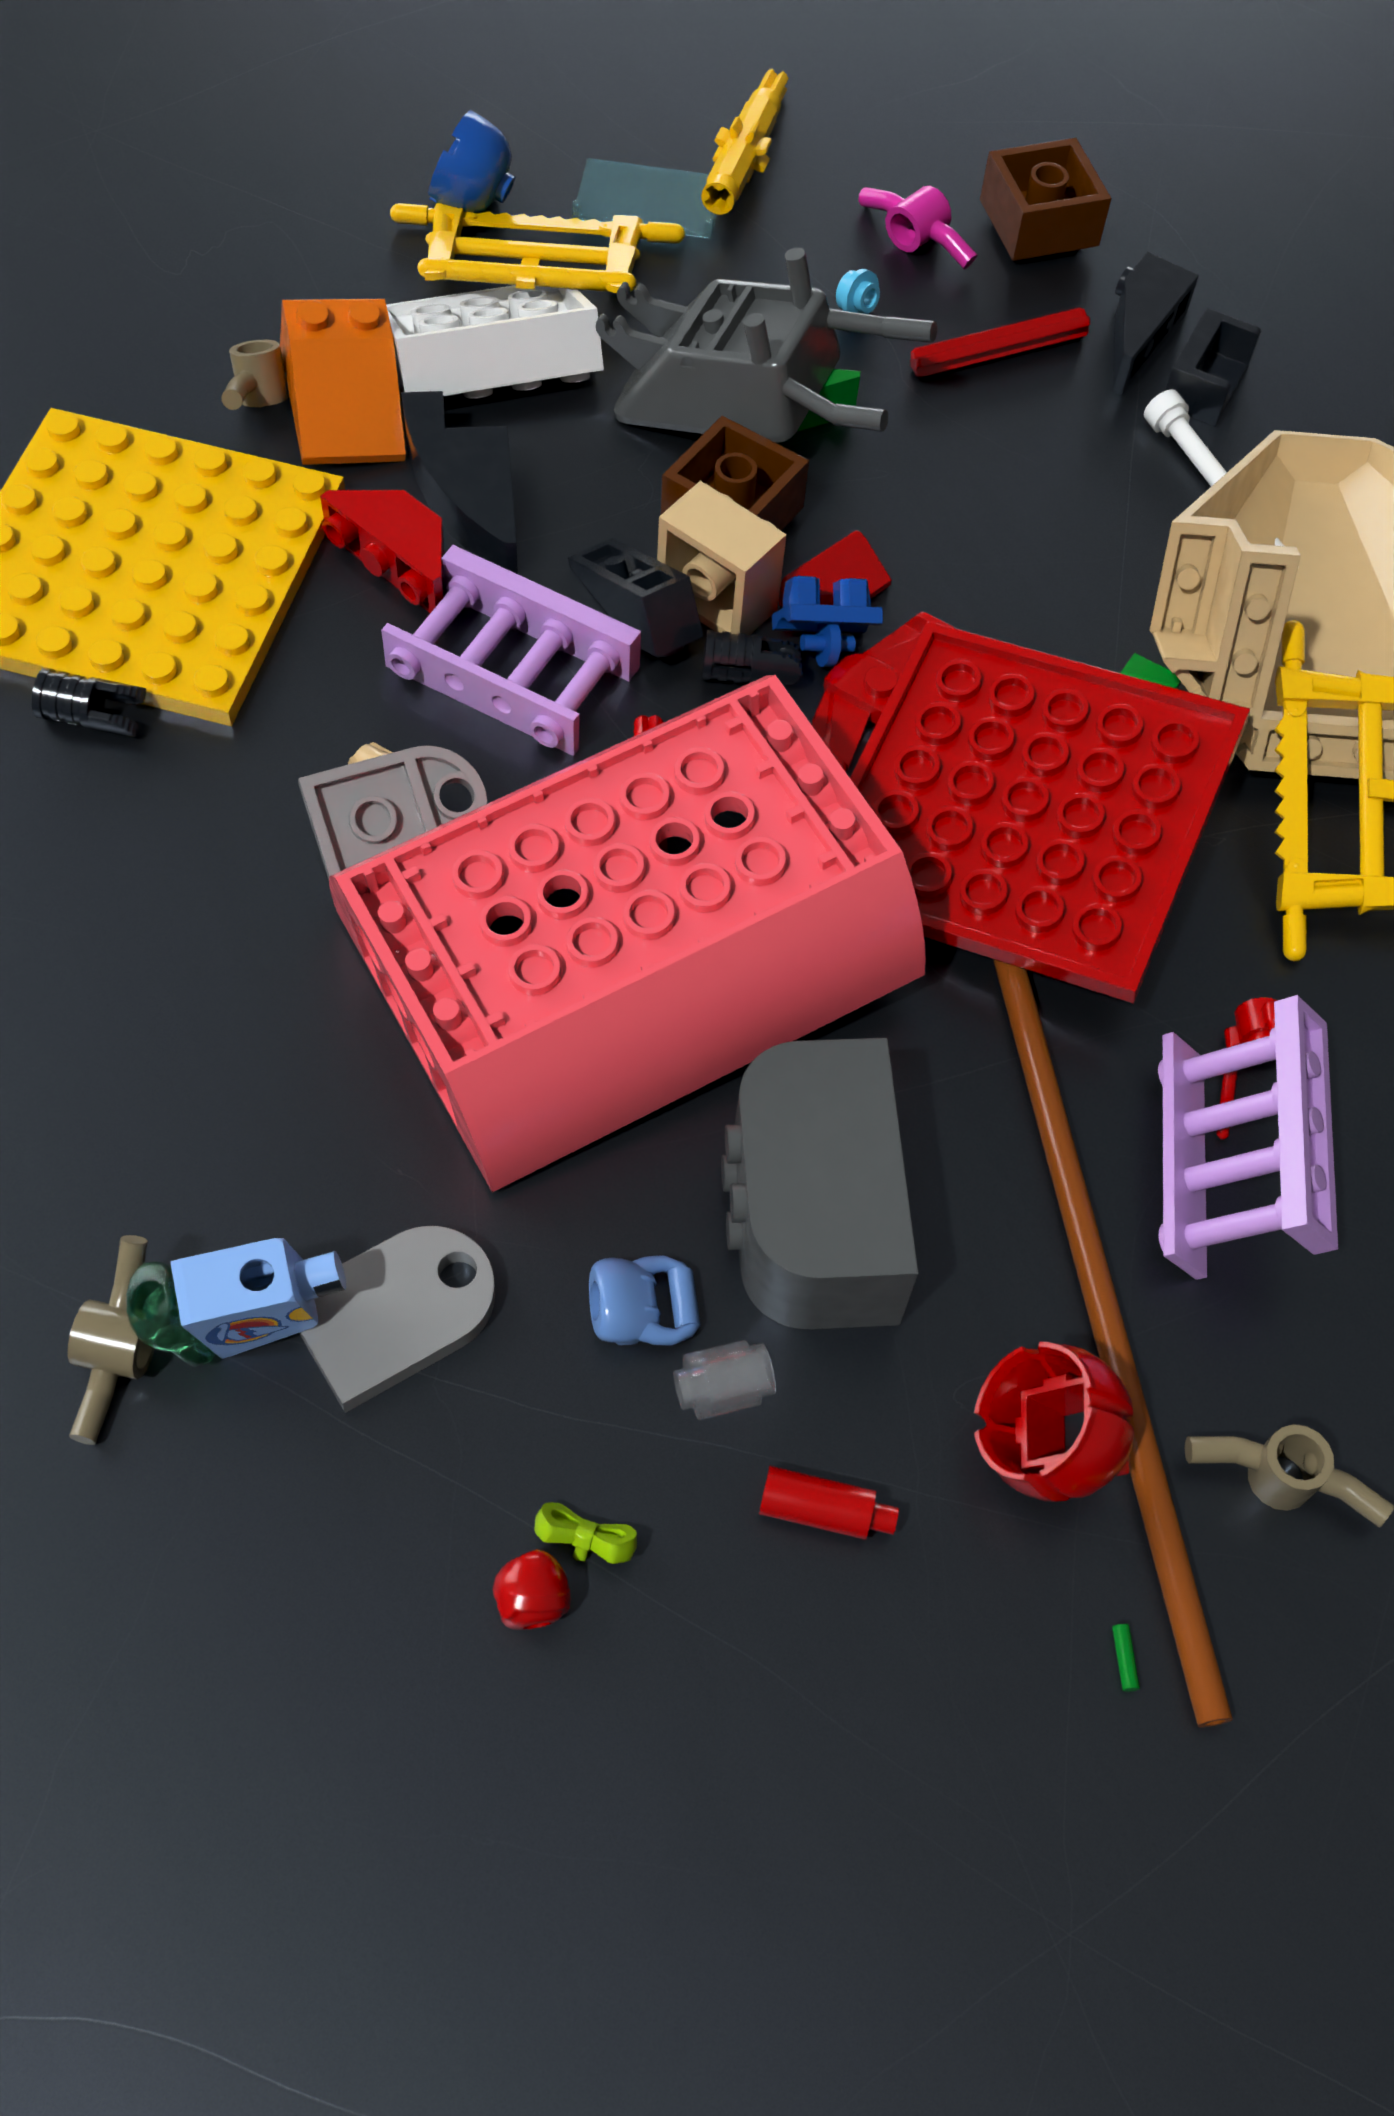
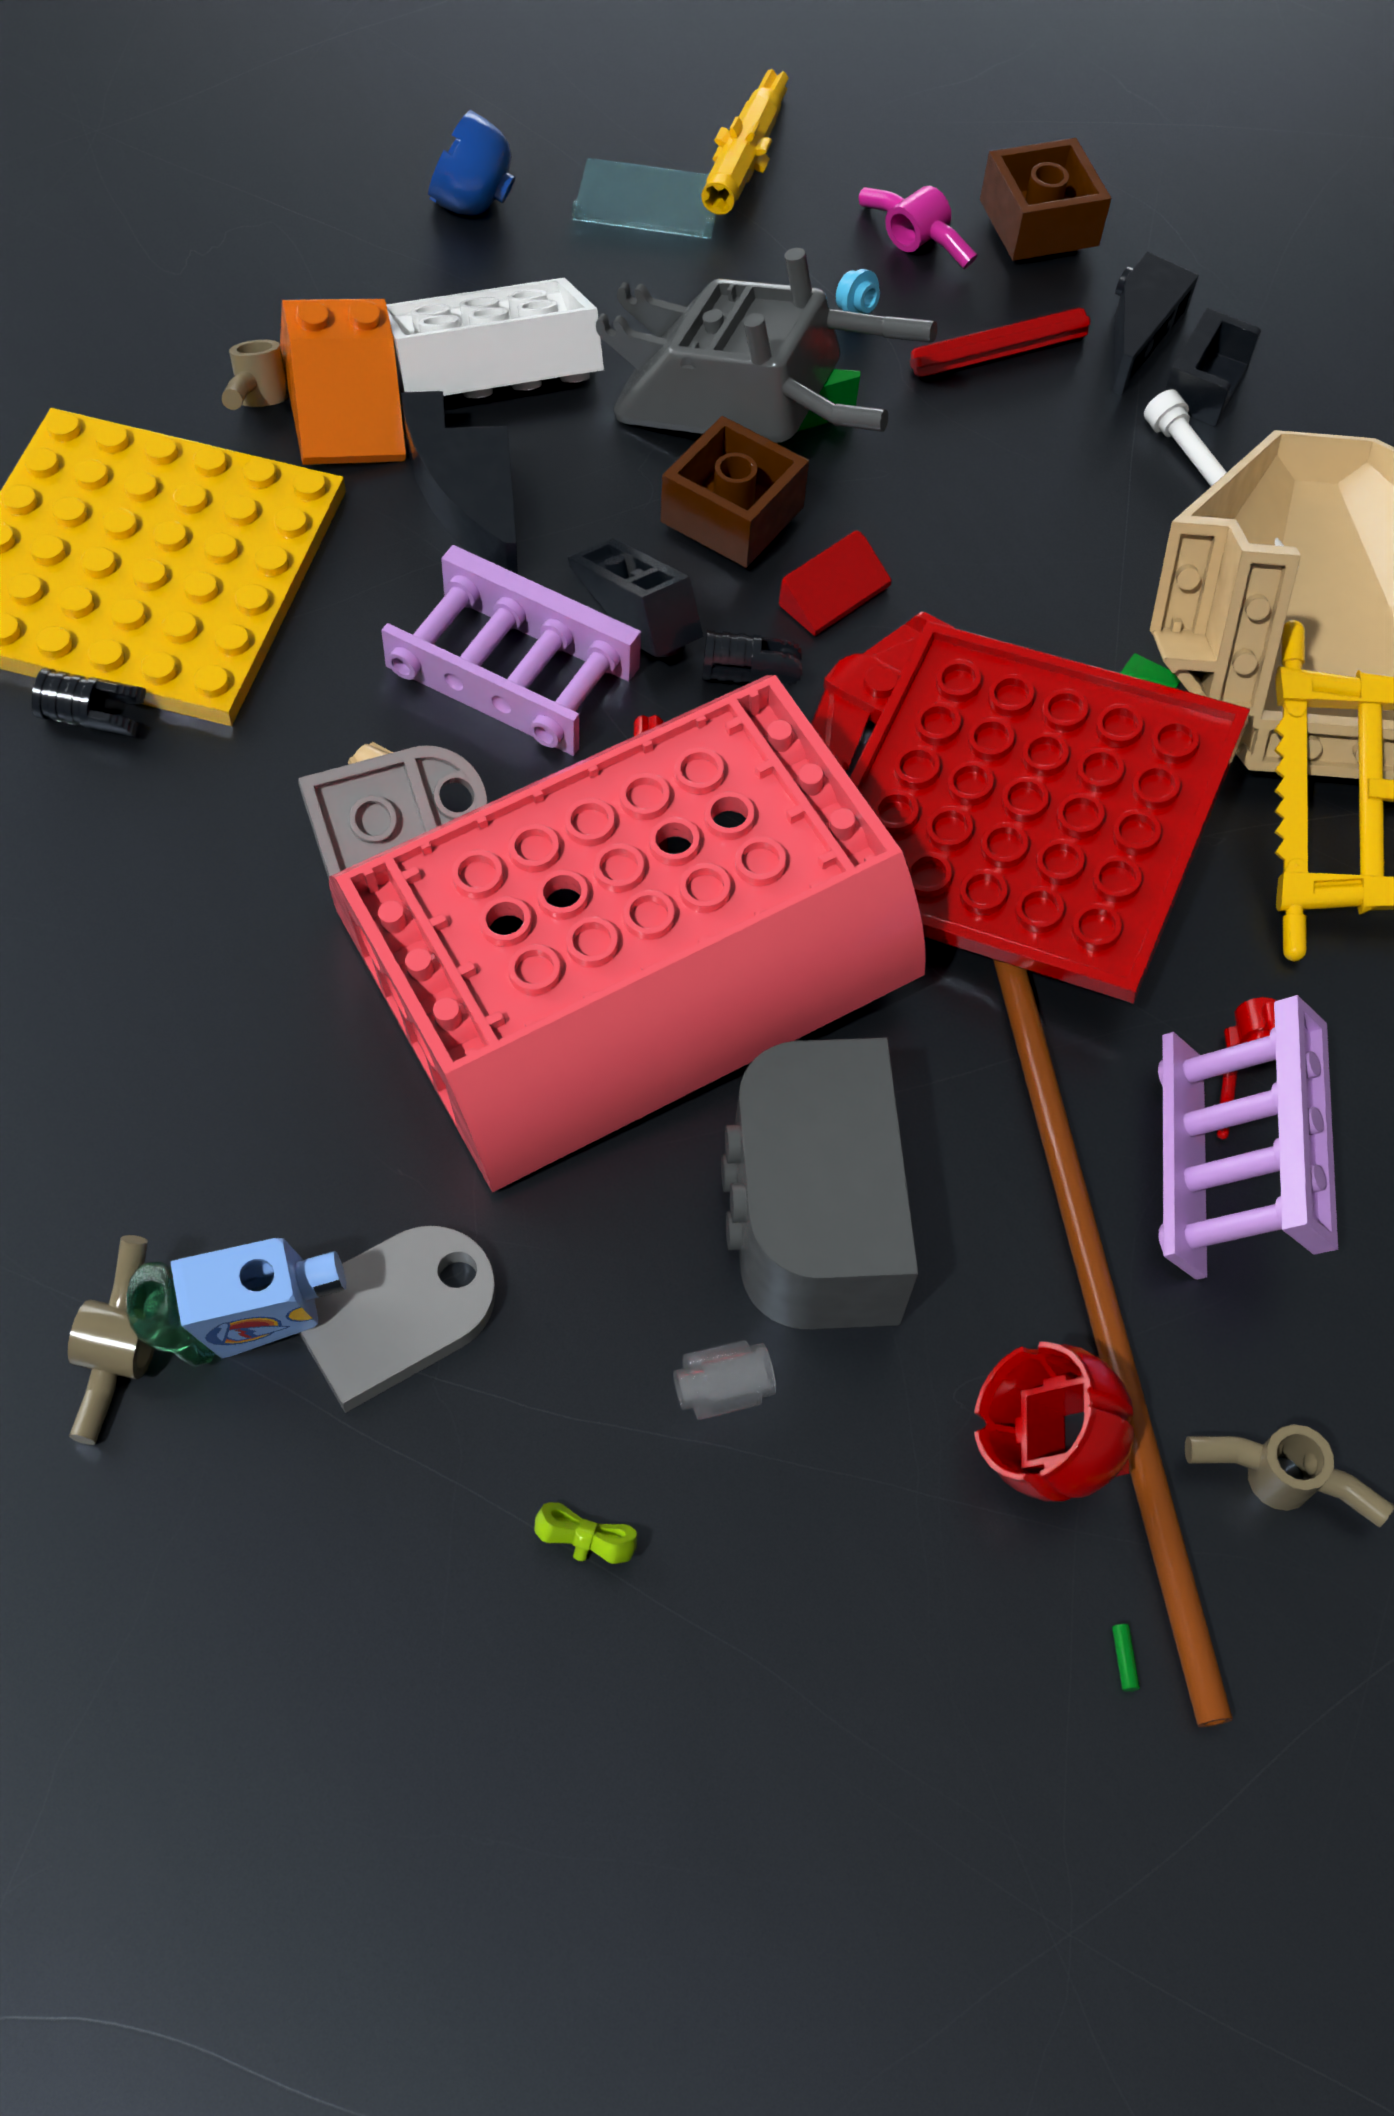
(391, 537): red slope -> none
(446, 242): yellow piece -> none
(531, 1591): red piece -> none
(626, 1301): medium blue piece -> none
(727, 555): tan brick -> none
(804, 613): blue hips -> none
(825, 1504): red cylinder -> none

